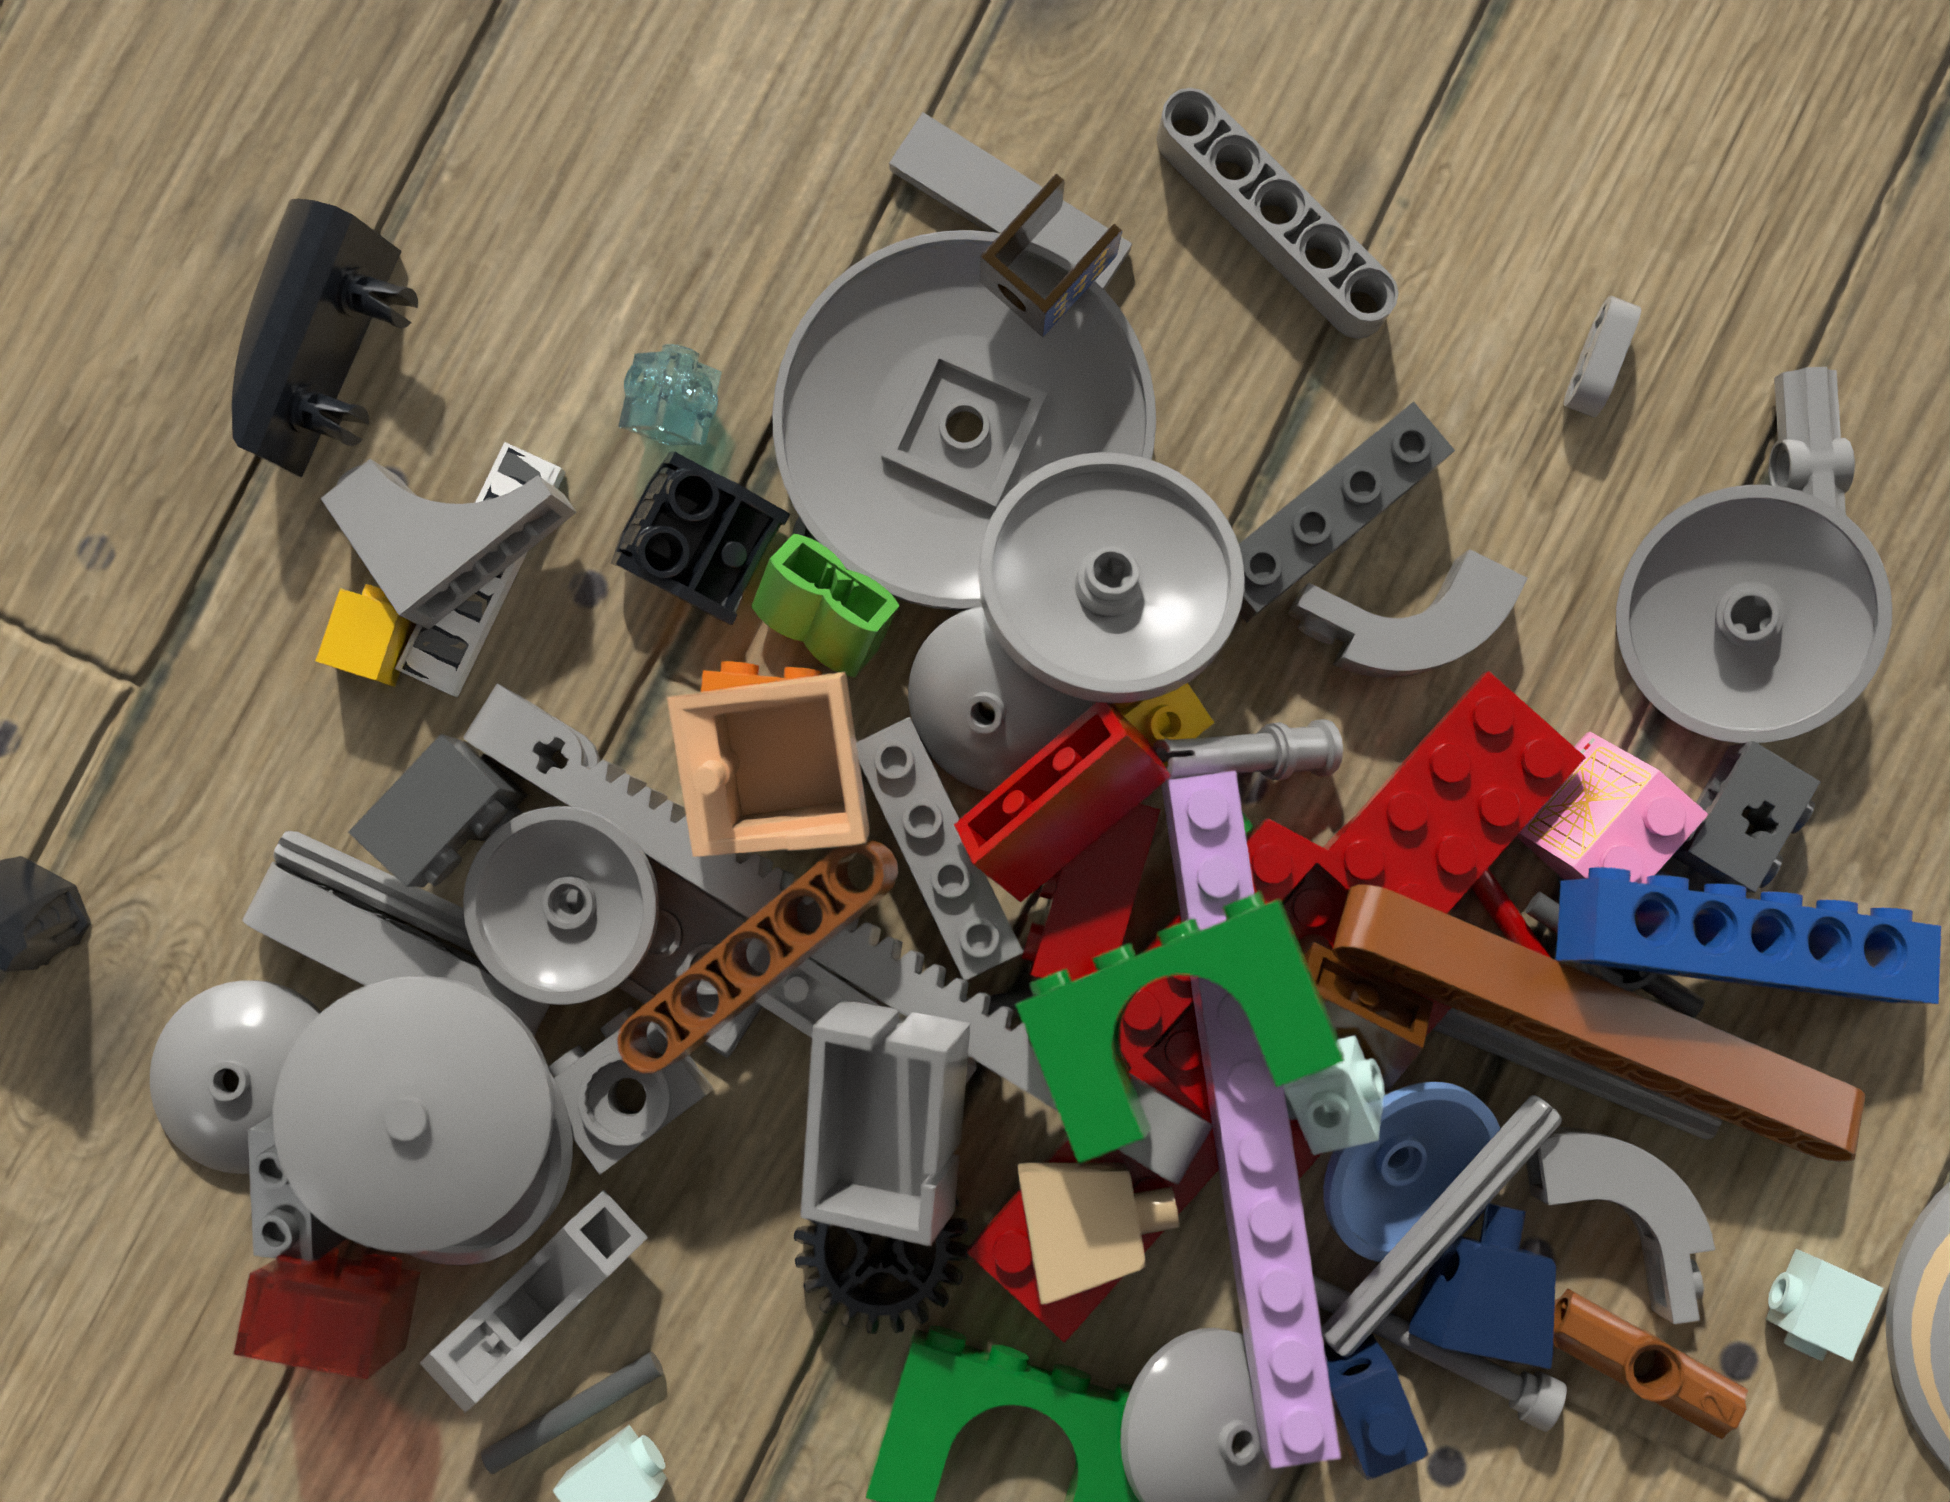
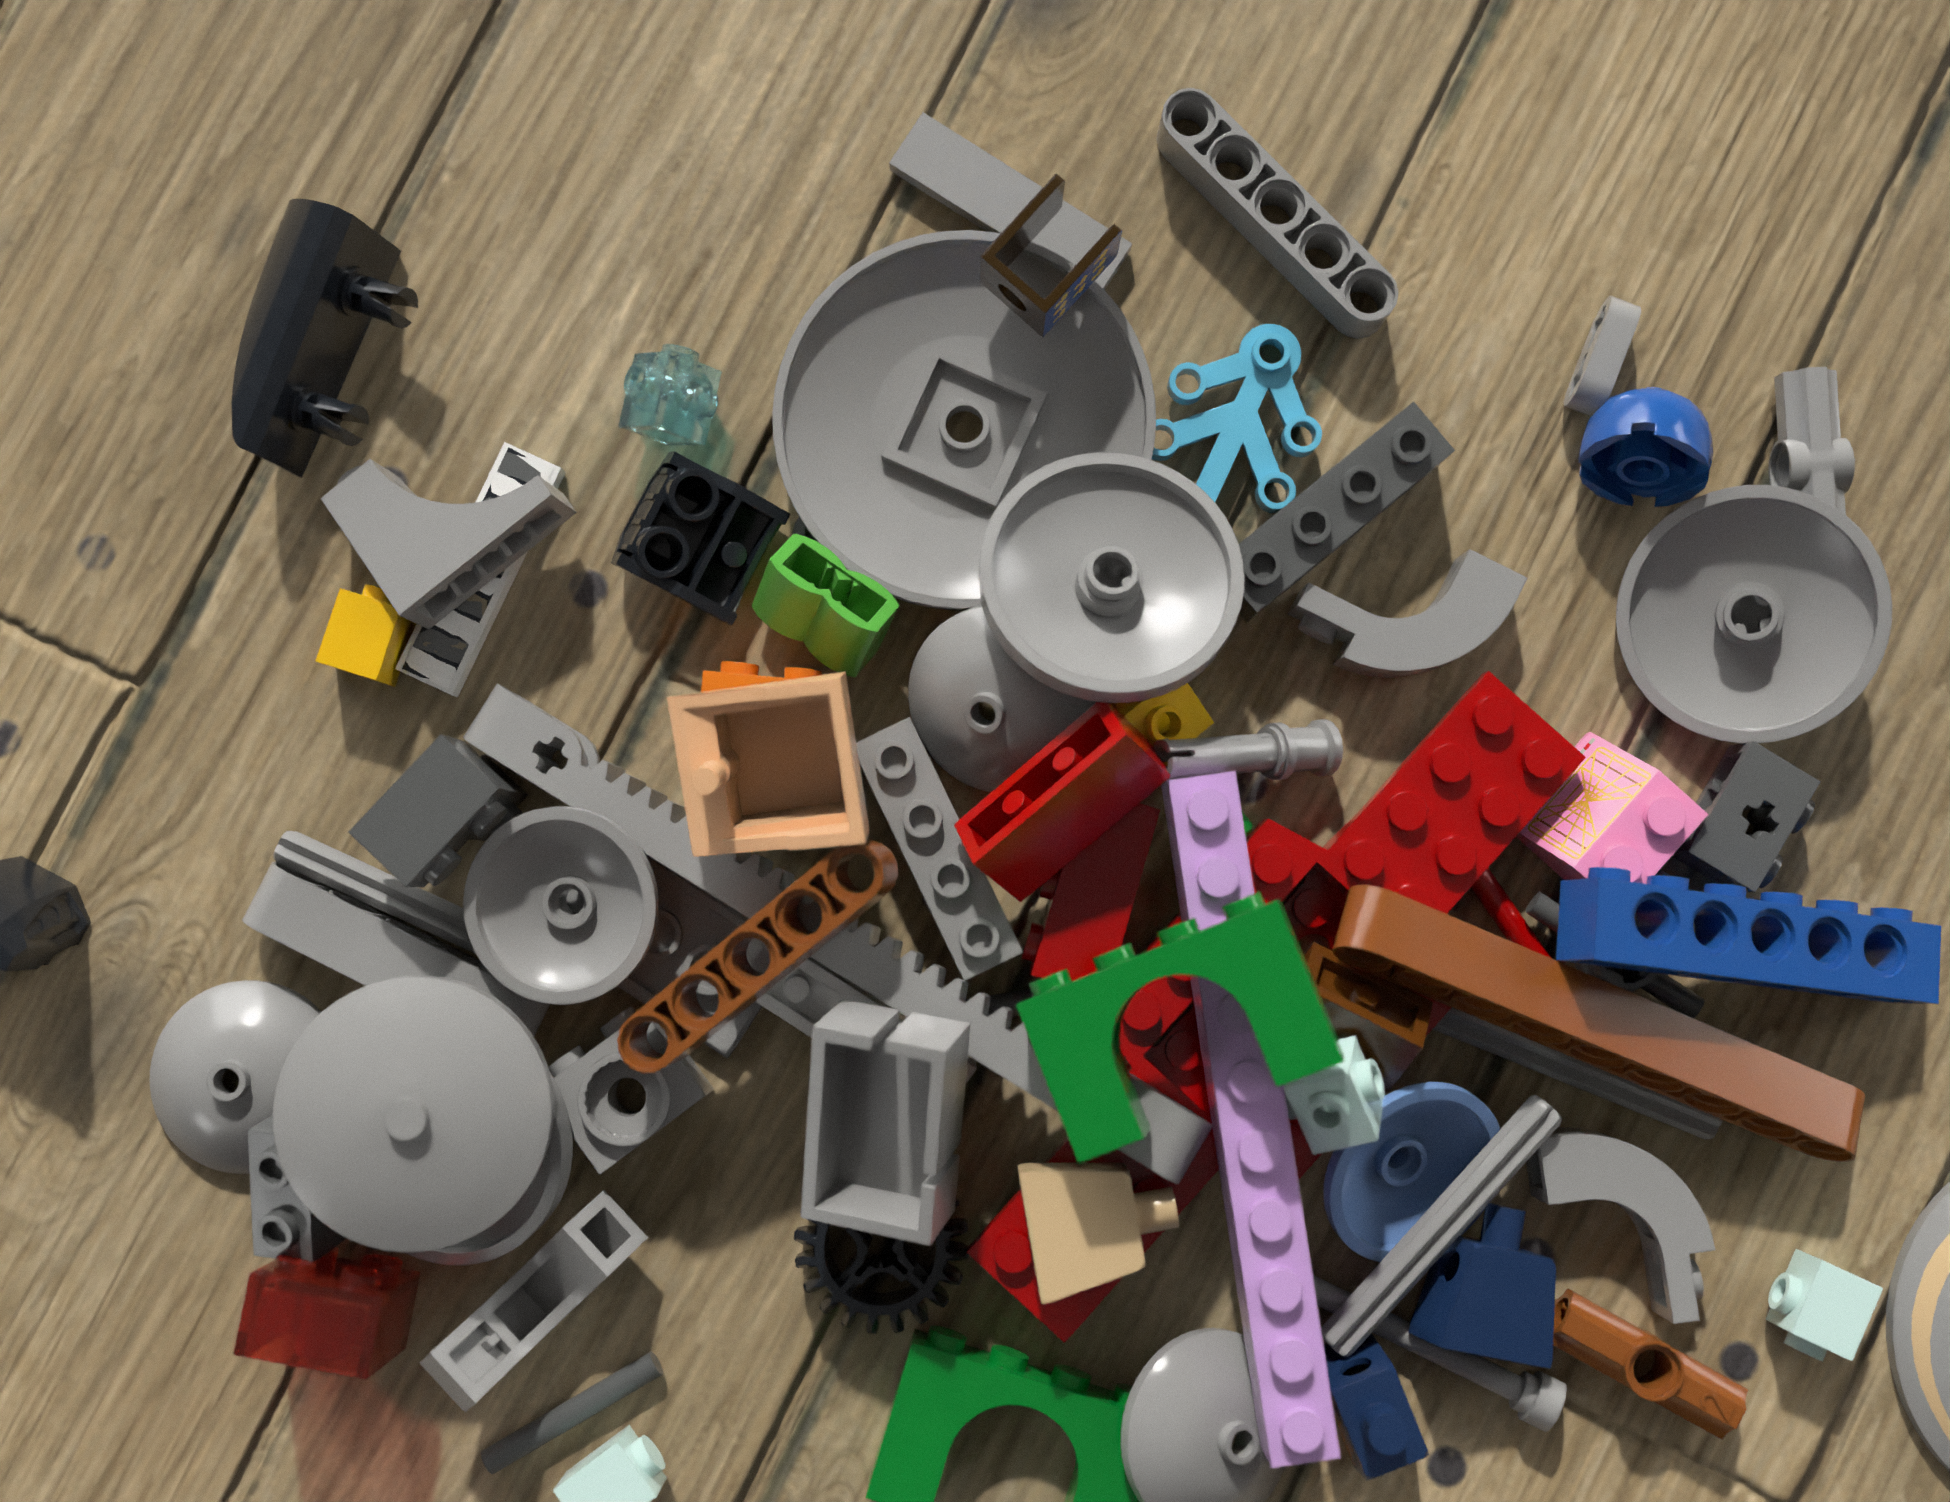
(1239, 420): none -> medium azure plant
(1646, 447): none -> blue cylinder

